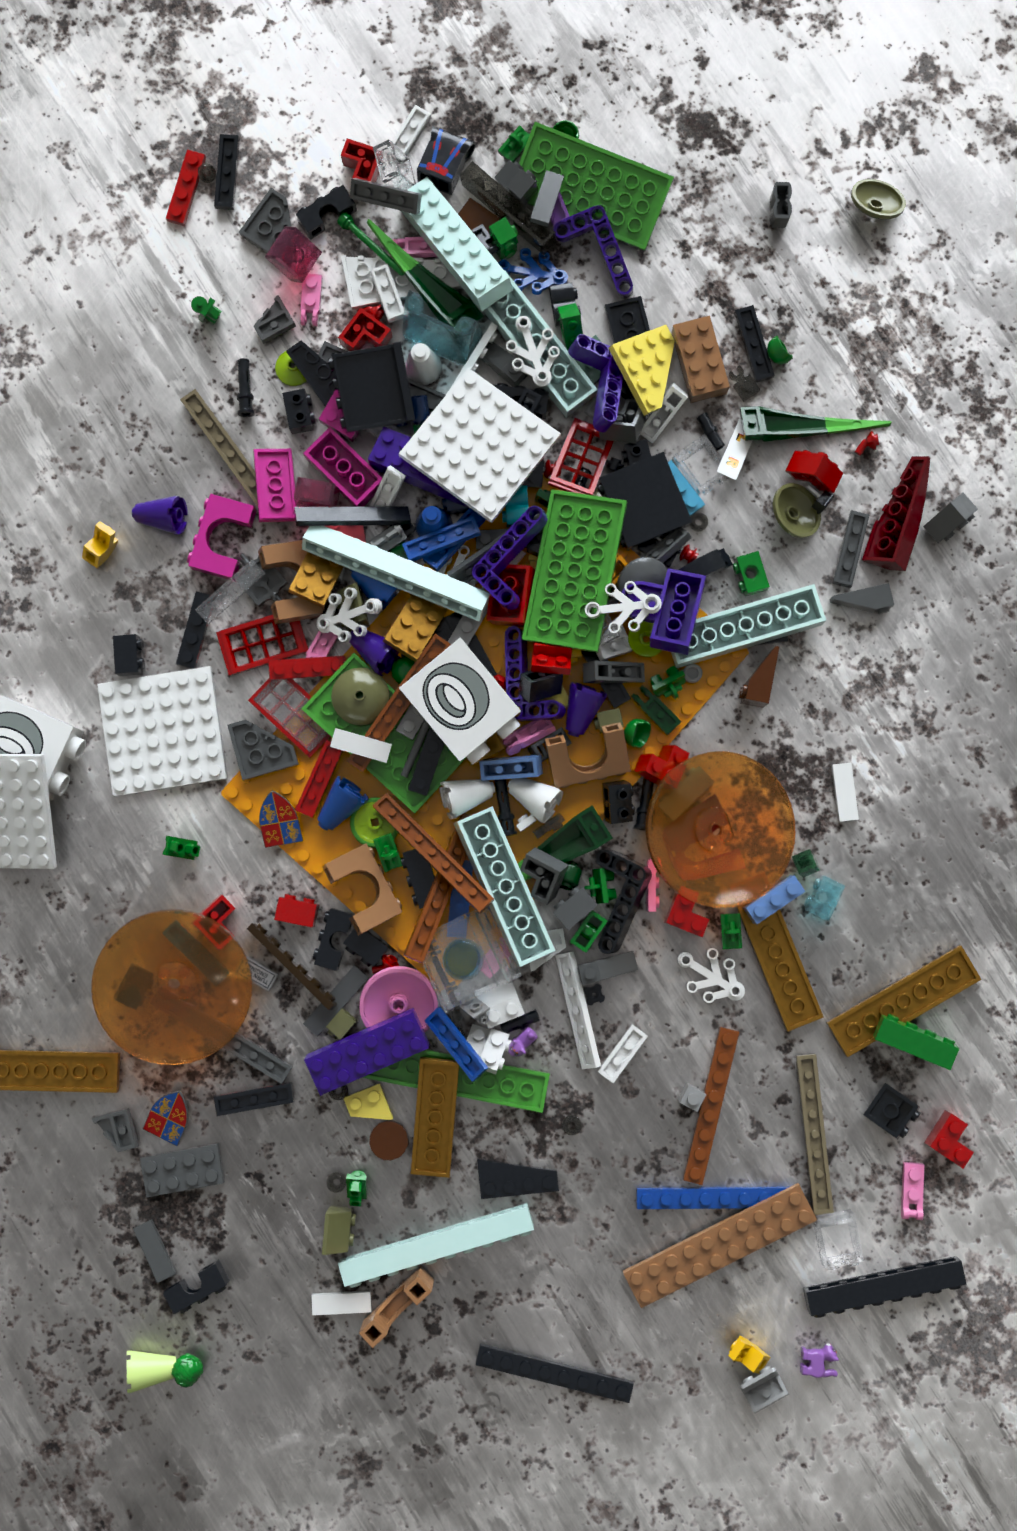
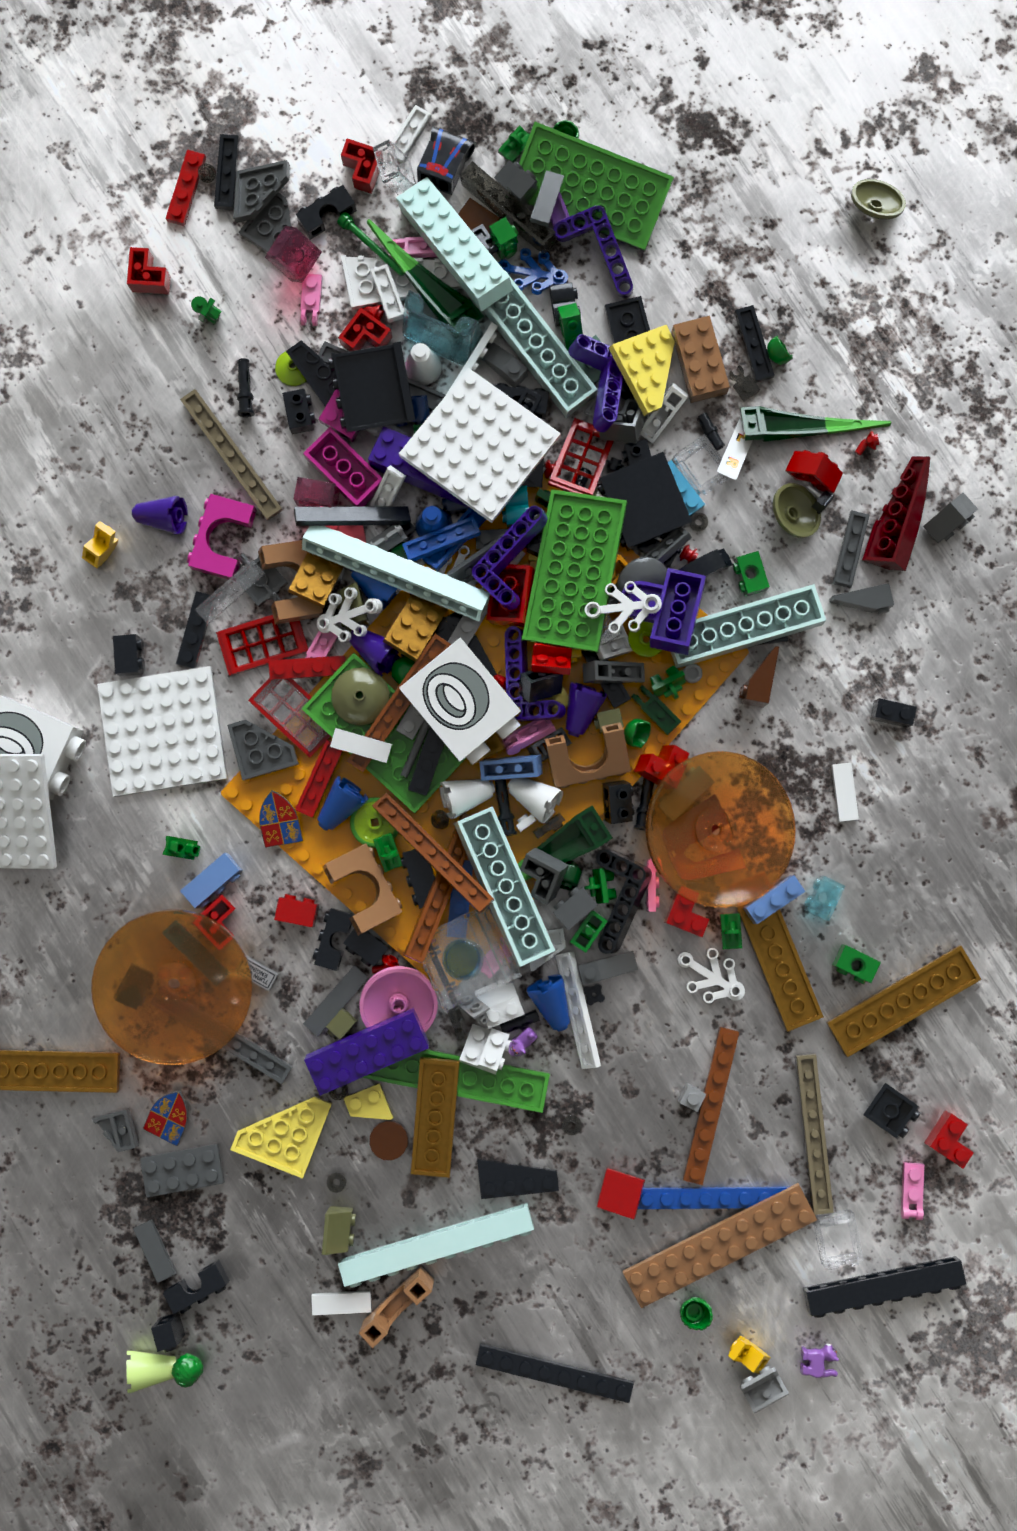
(143, 276): none -> red brick
(168, 1332): none -> black brick
(211, 881): none -> medium blue brick
(254, 1099): black plate -> none
(257, 187): none -> dark grey plate
(274, 321): dark grey wing -> none
(274, 484): dark pink tile -> none
(286, 1137): none -> light yellow plate
(298, 971): dark brown plate -> none
(356, 1187): green hips -> none
(385, 196): dark grey plate -> none
(440, 819): none -> clear smoke plate
(456, 1044): blue plate -> none
(533, 354): white plant -> none
(551, 1001): none -> blue cone
(621, 1193): none -> red tile
(622, 1053): white plate -> none
(696, 1314): none -> green hair
(780, 204): dark grey brick -> none
(806, 863): clear green brick -> none
(867, 968): none -> green brick
(893, 713): none -> black brick
(916, 1041): green wedge -> none

